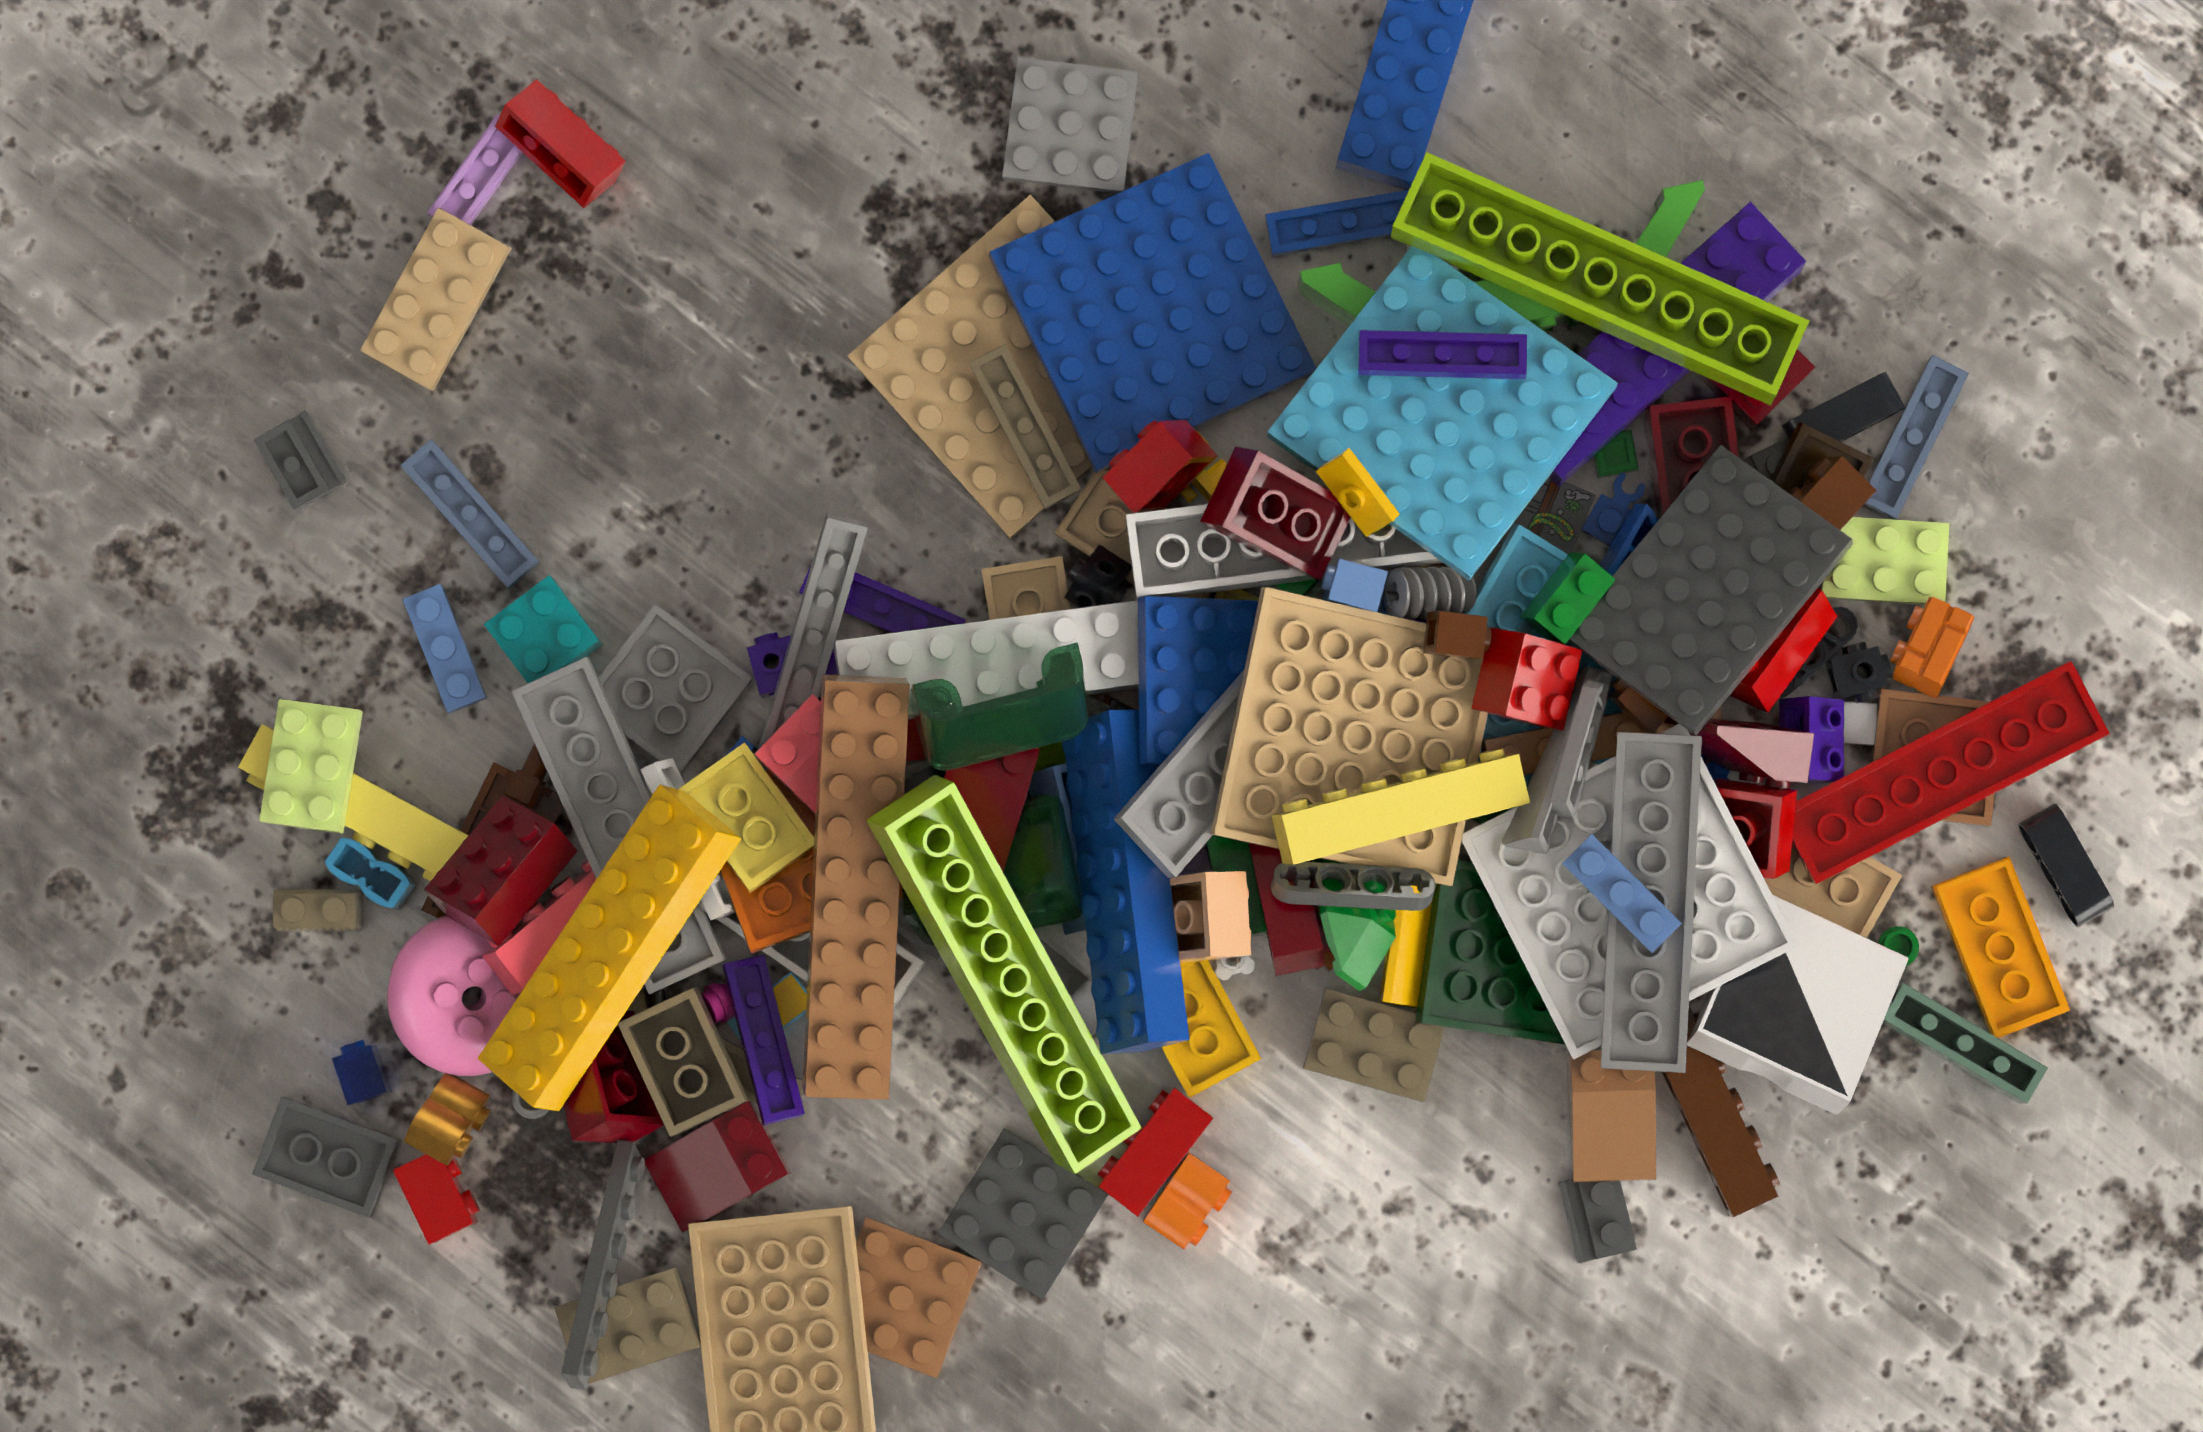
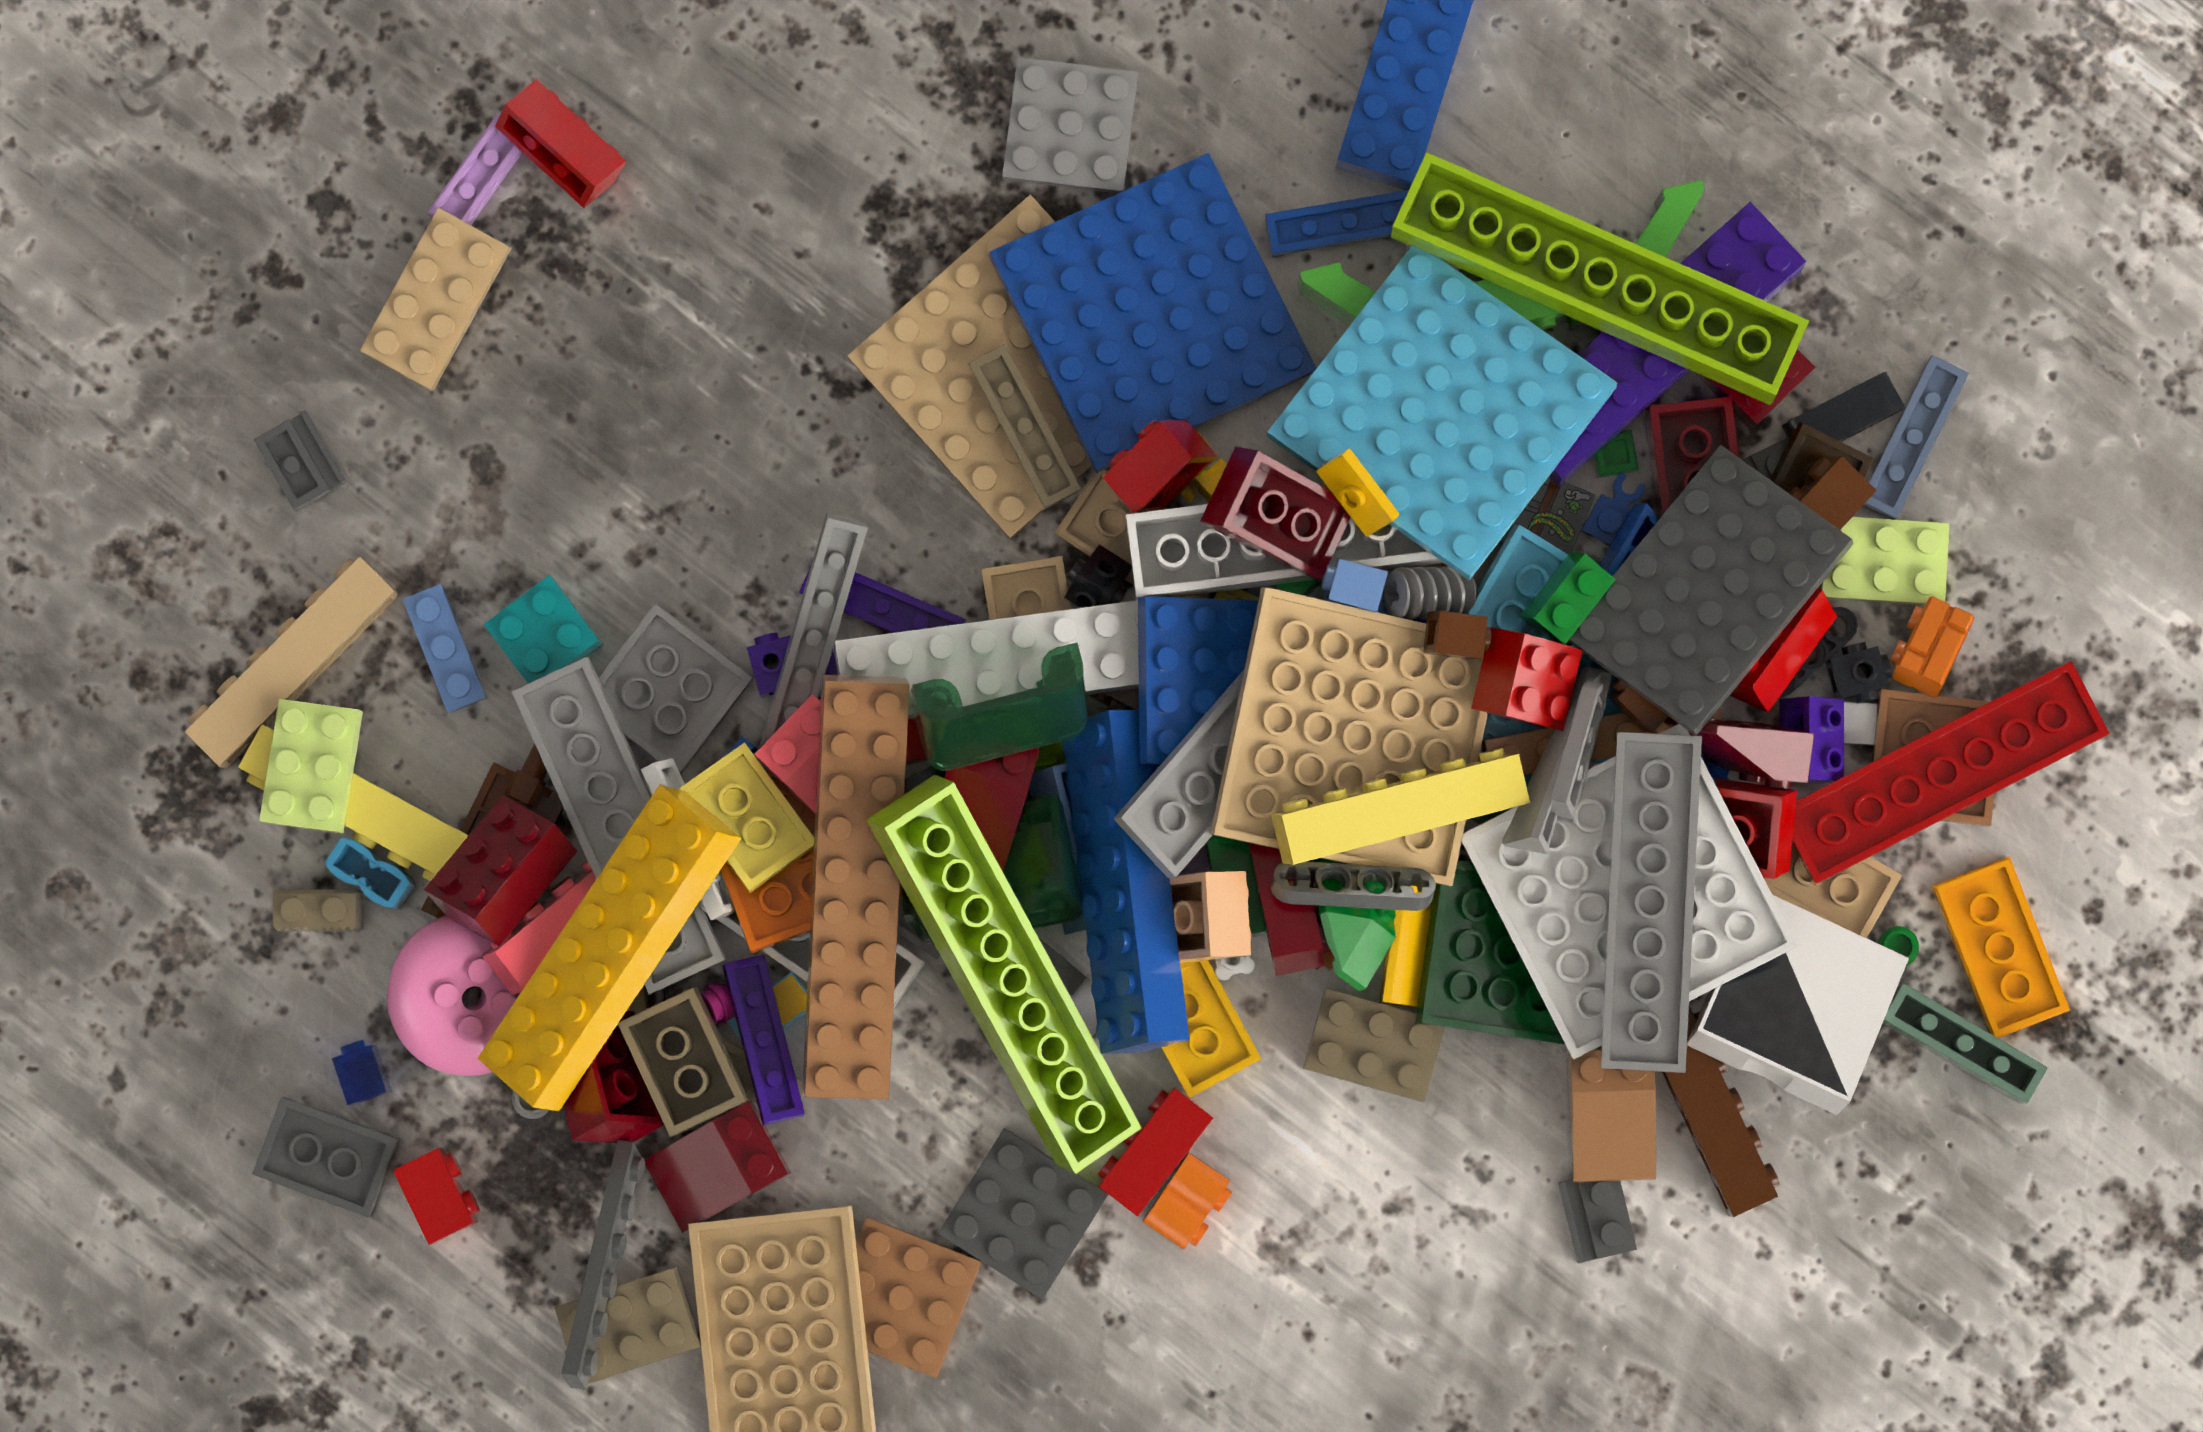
(292, 662): none -> tan brick
(448, 1118): pearl gold brick -> none
(470, 514): sand blue plate -> none
(1442, 354): dark purple plate -> none
(1621, 893): medium blue plate -> none
(2066, 865): black beam -> none

